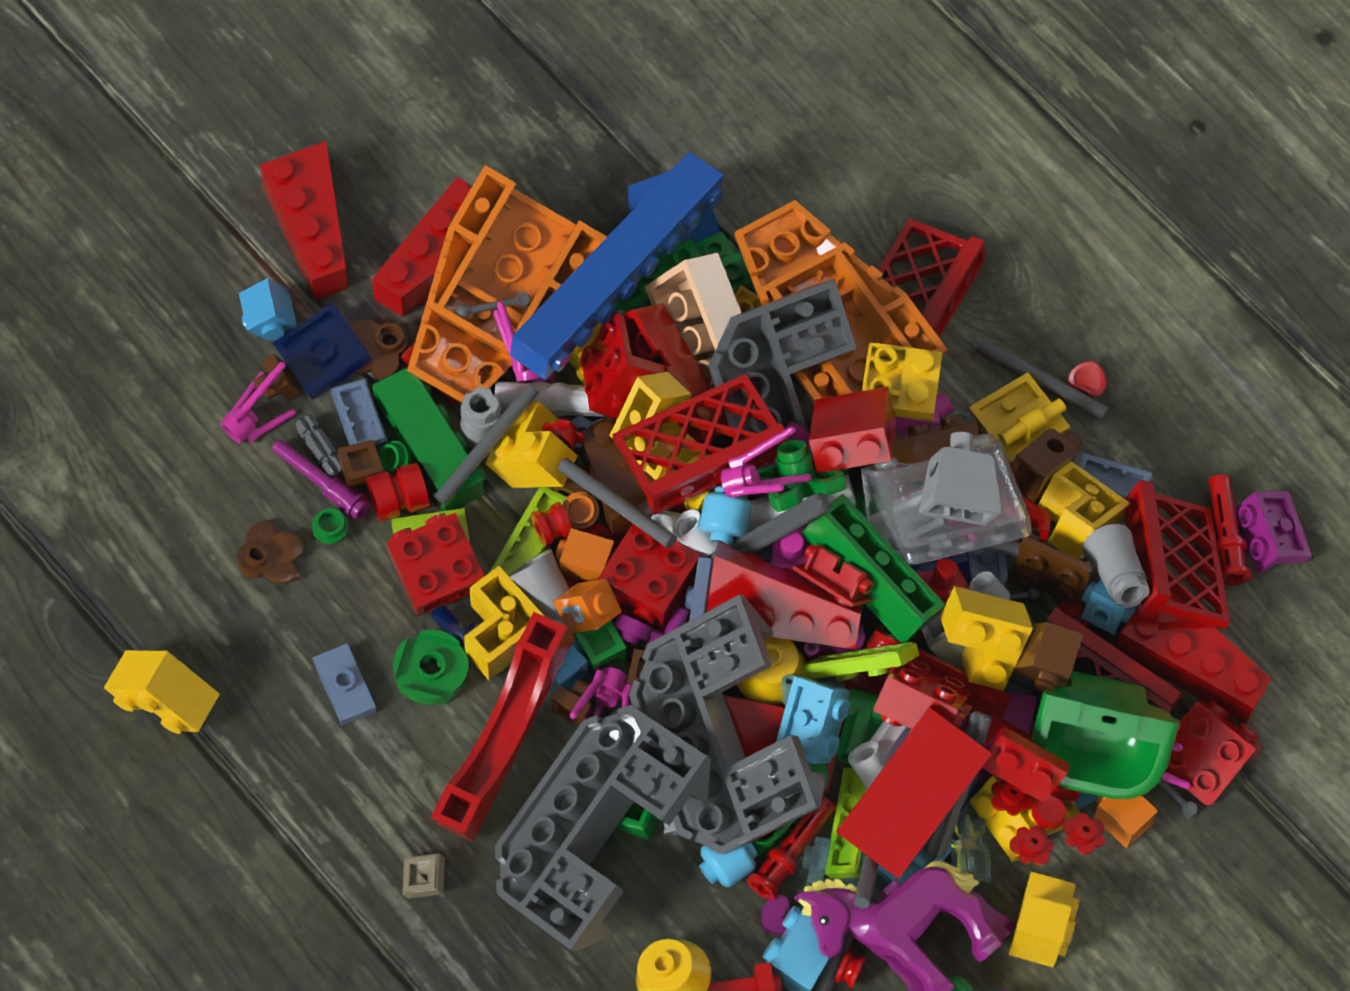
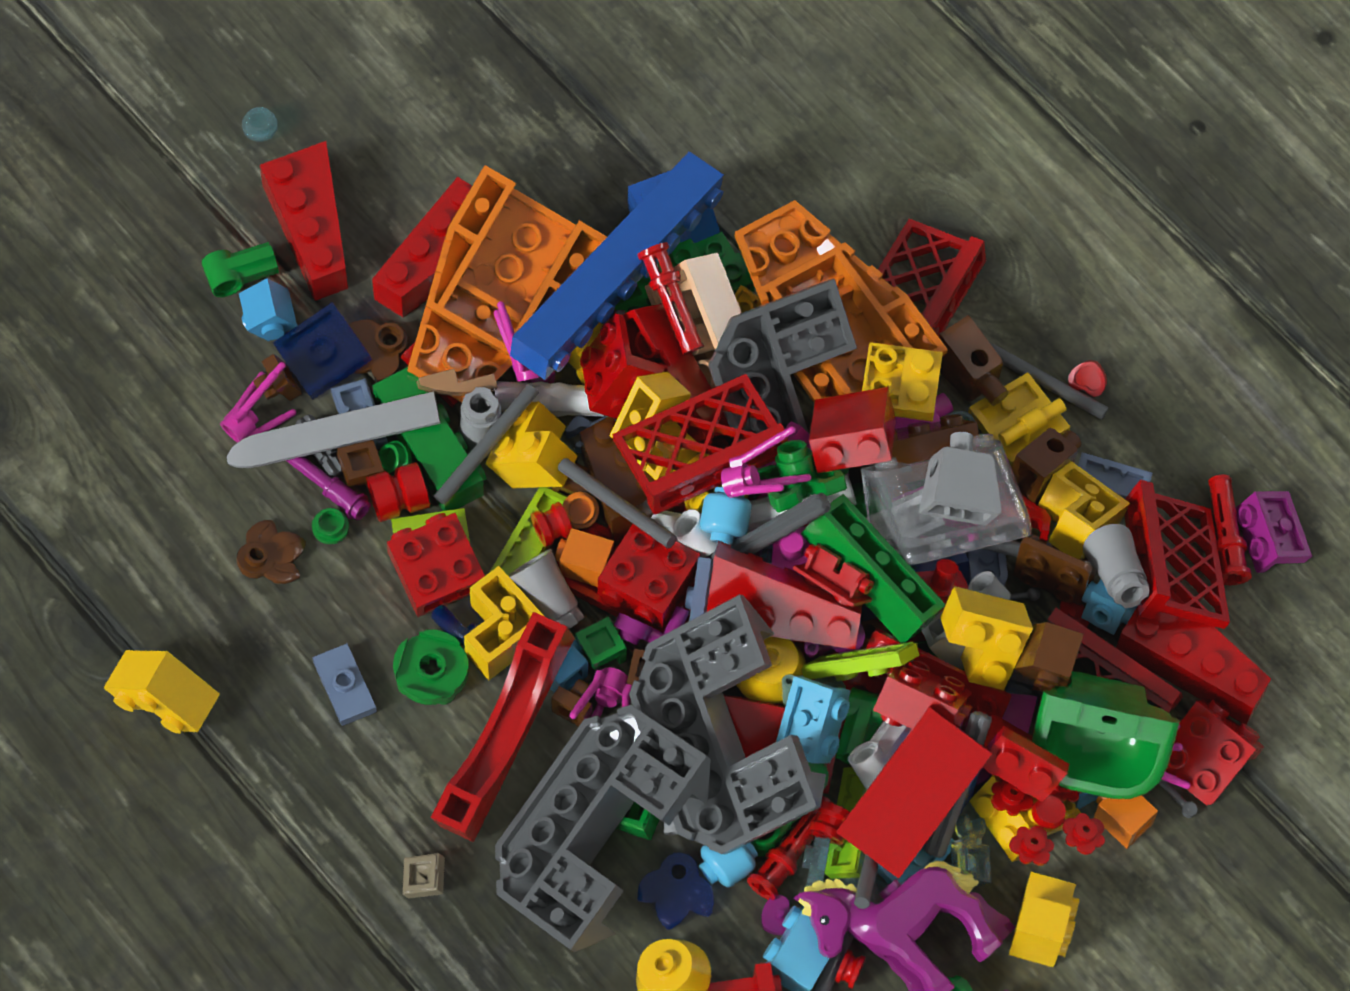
(229, 271): none -> green piece
(259, 124): none -> clear light blue plate
(335, 431): none -> light grey piece
(447, 384): none -> medium nougat slope
(521, 300): dark grey hinge -> none
(565, 431): red plate -> none
(587, 606): orange brick -> none
(660, 281): none -> red pin
(676, 896): none -> clear blue plate
(828, 821): none -> red wheel
(972, 362): none -> reddish brown torso

